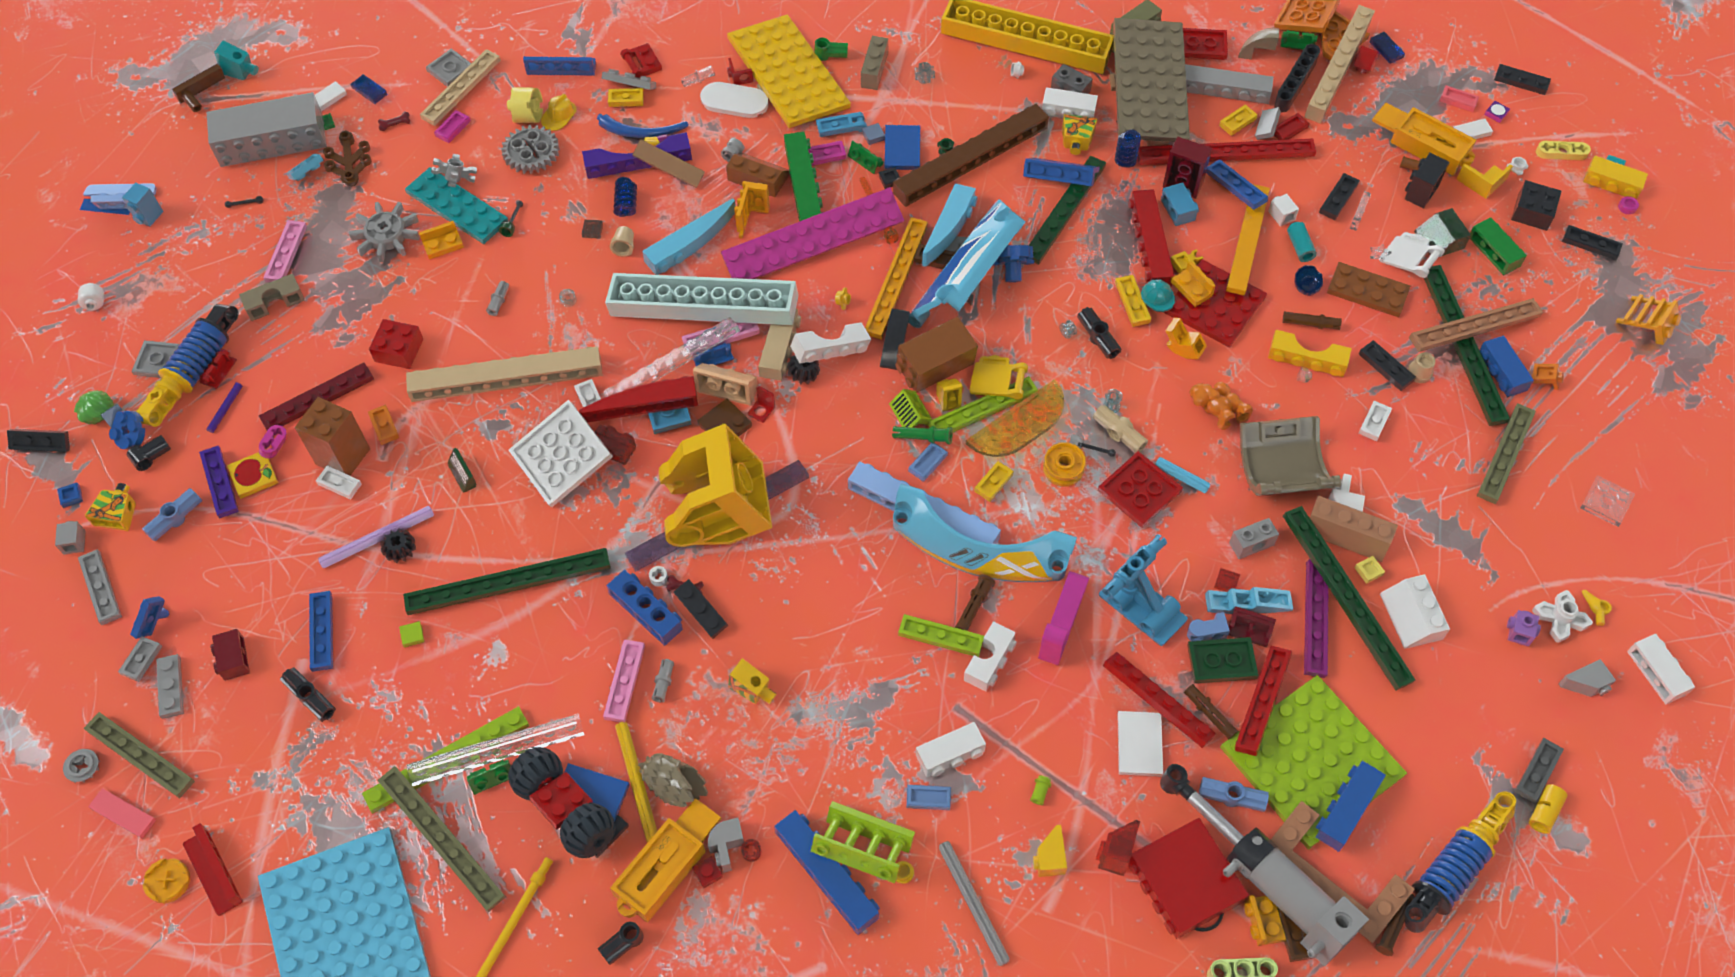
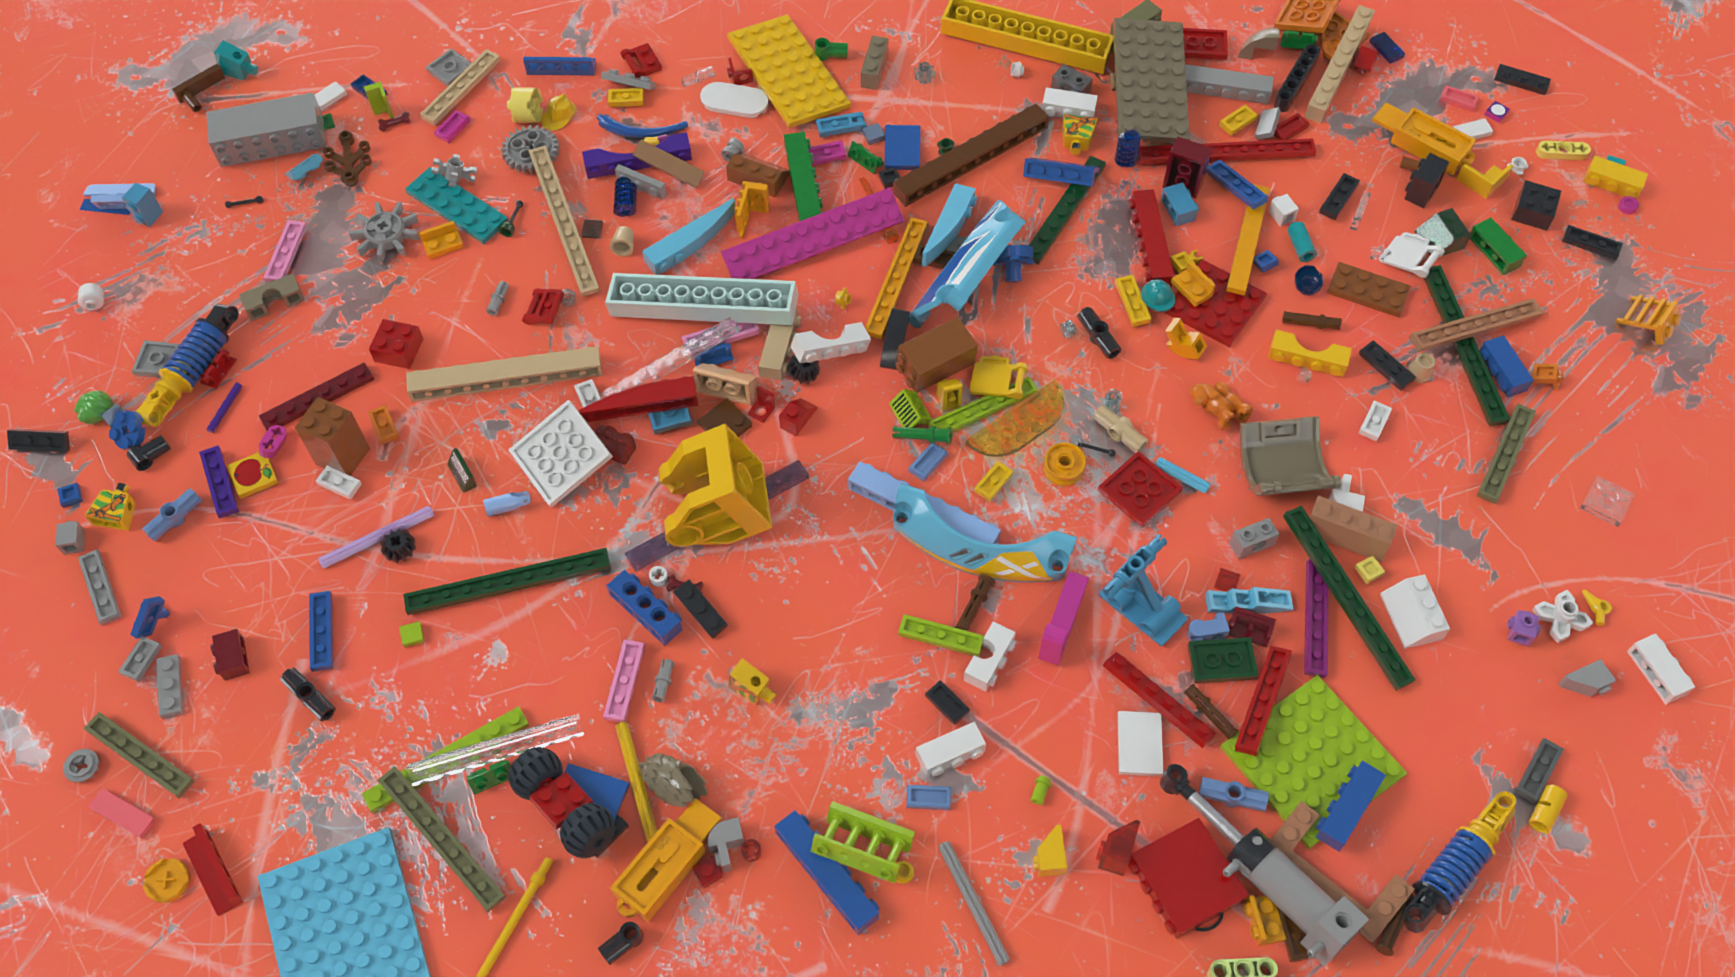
(378, 99): none -> lime panel
(506, 503): none -> light blue piece
(547, 309): none -> red plate
(564, 221): none -> tan plate
(644, 183): none -> light grey plate
(796, 415): none -> red slope
(947, 702): none -> black plate
(1265, 261): none -> blue plate

